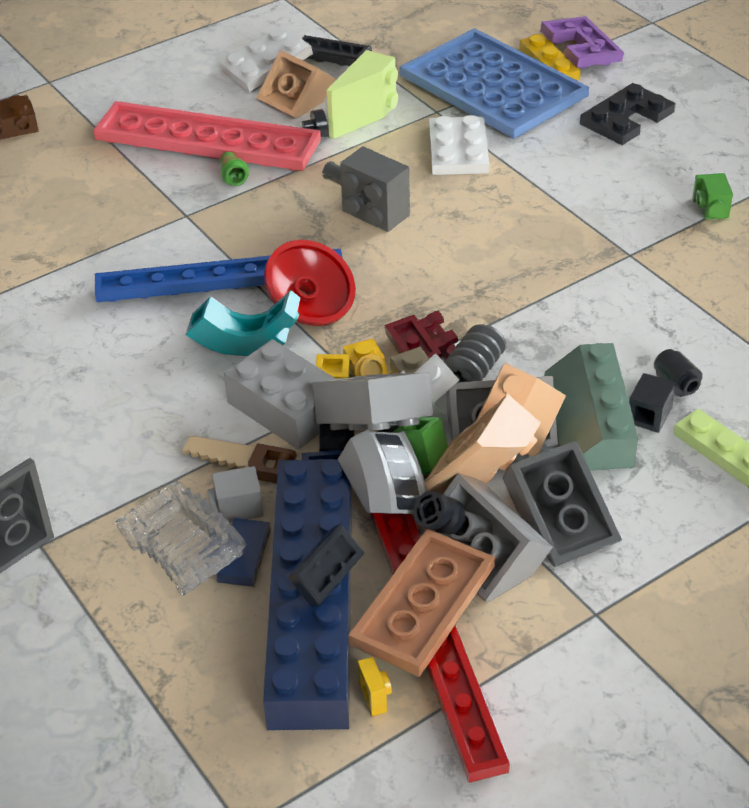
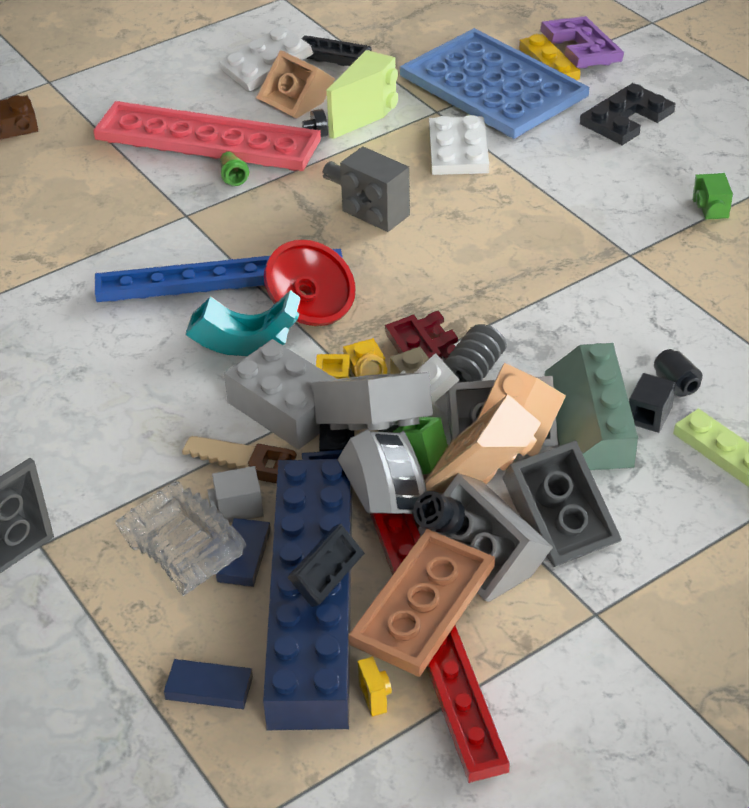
(208, 684): none -> dark blue tile

